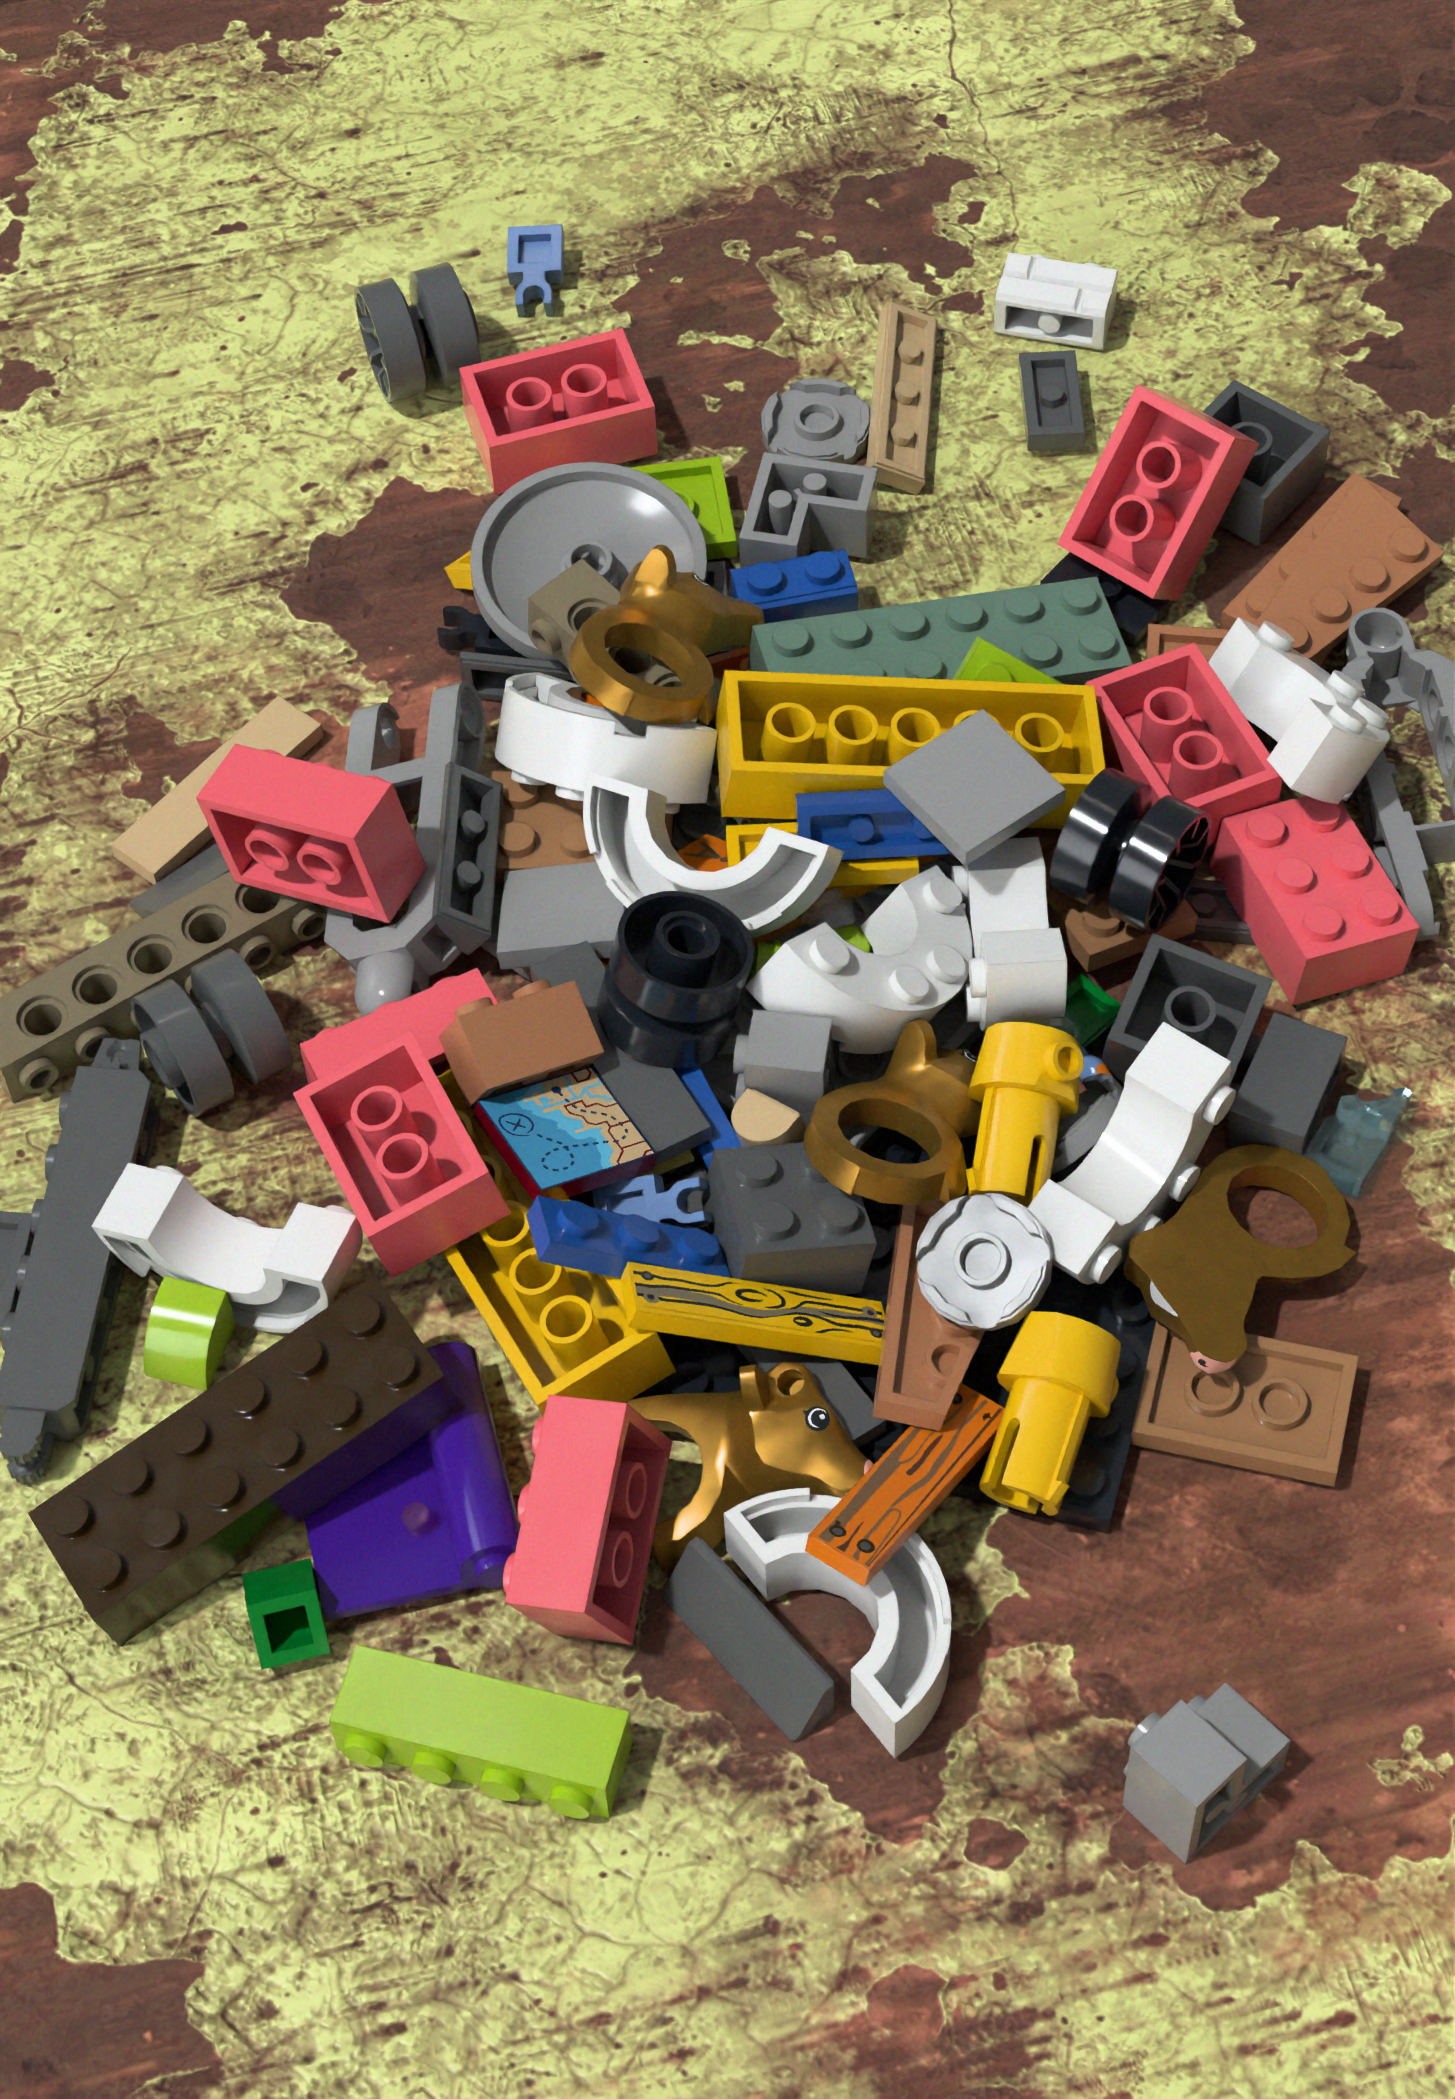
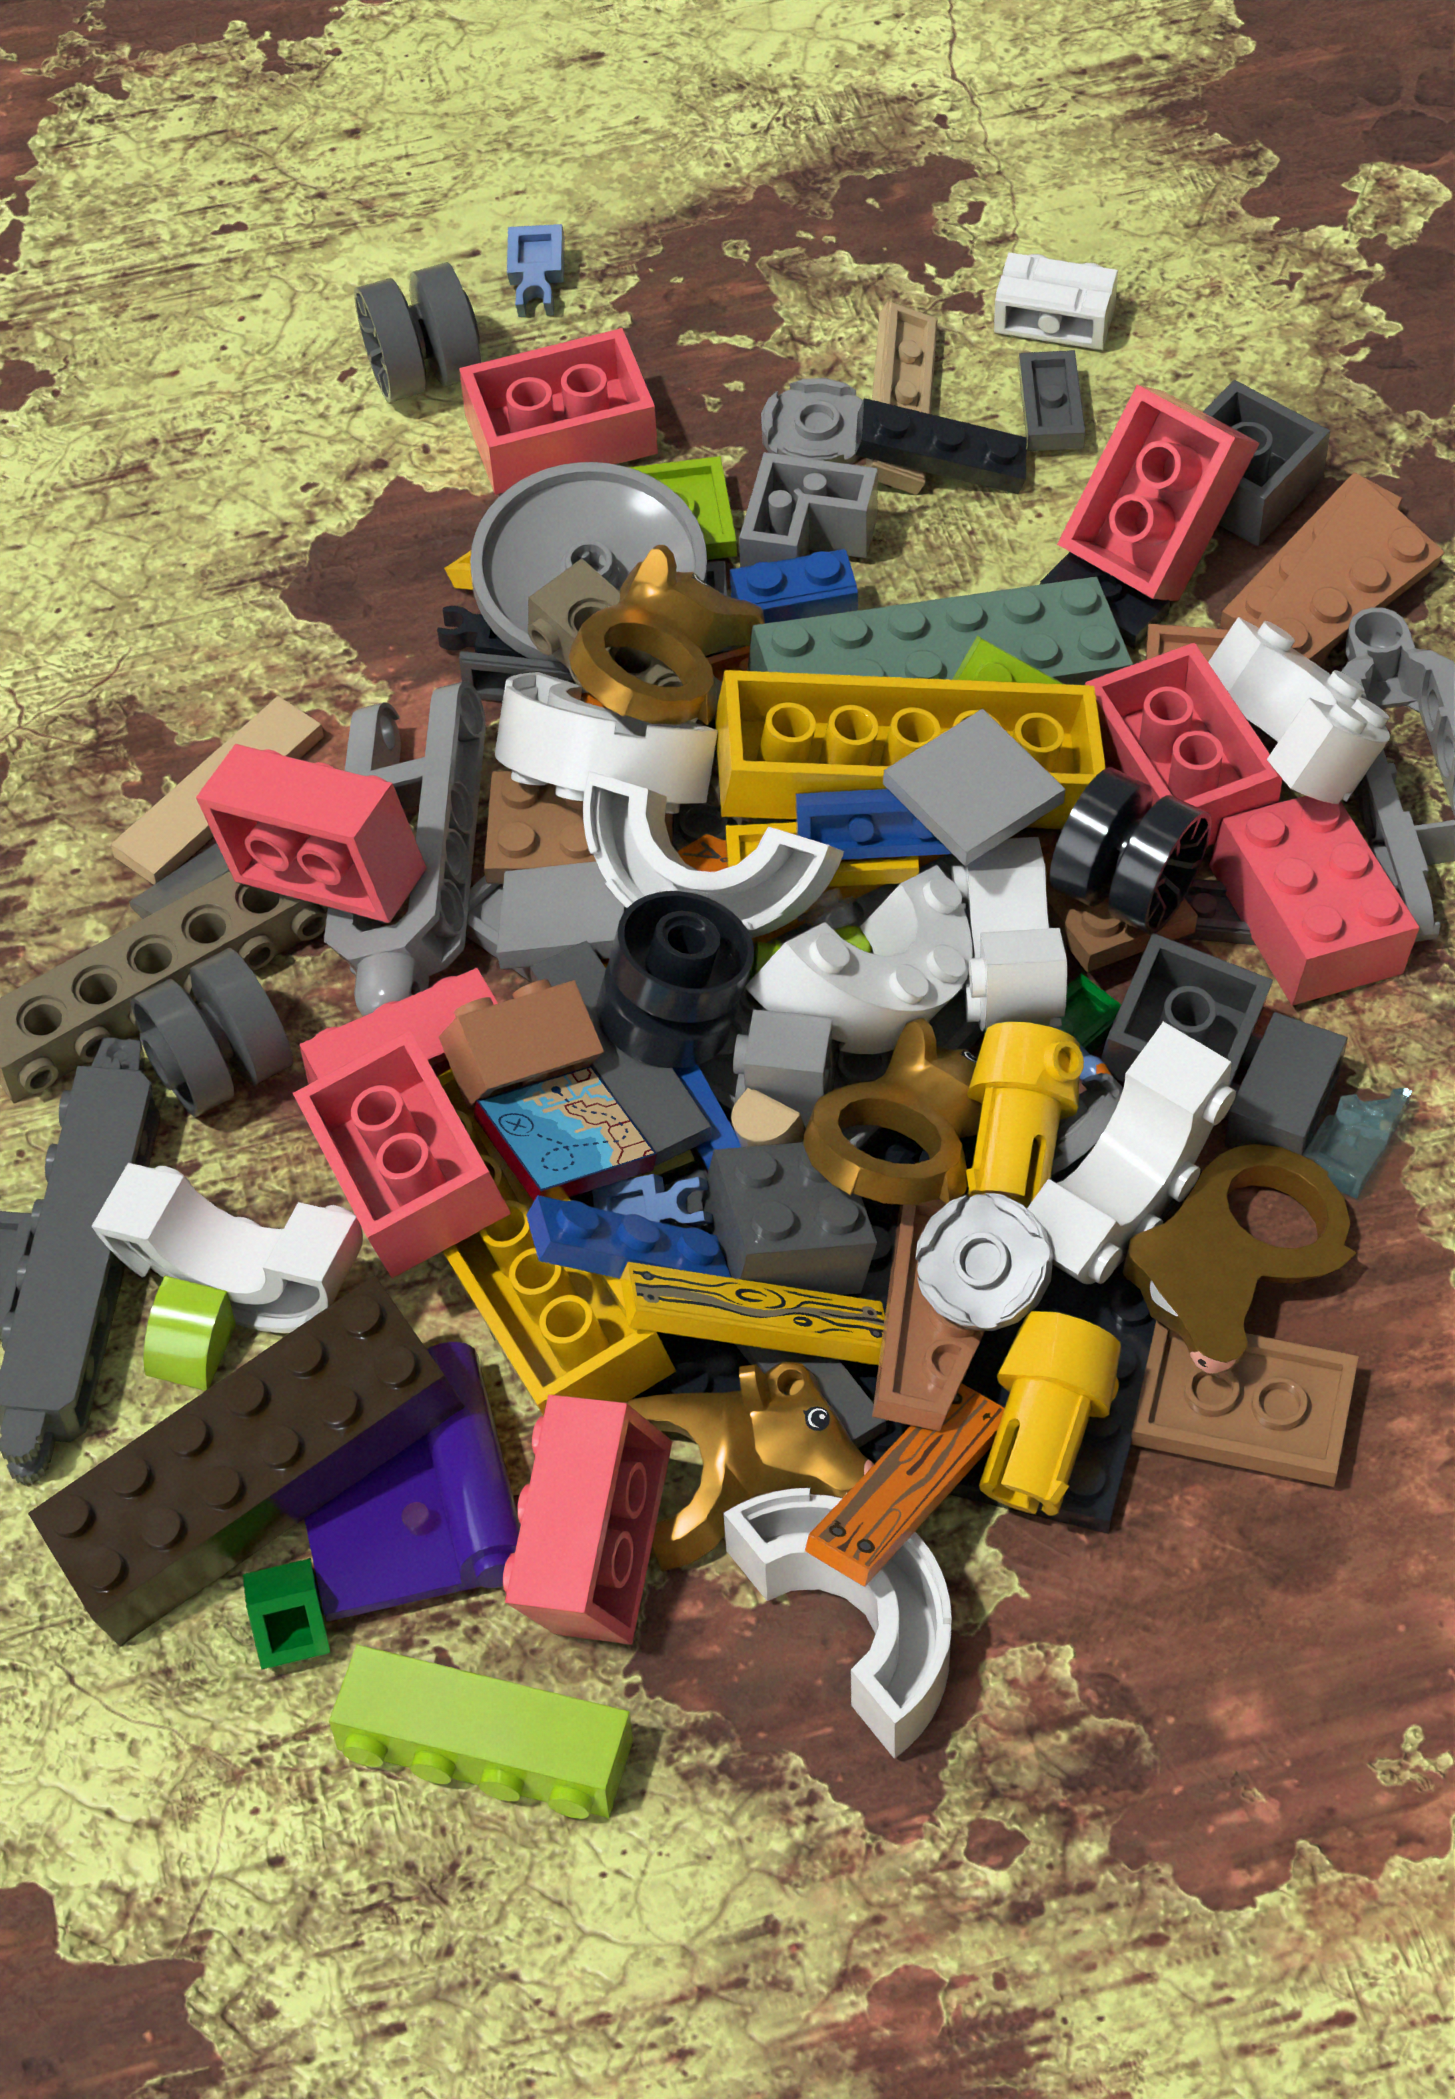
(467, 857): dark grey slope -> none
(749, 1642): dark grey slope -> none
(941, 446): none -> black plate
(1200, 1768): light grey brick -> none

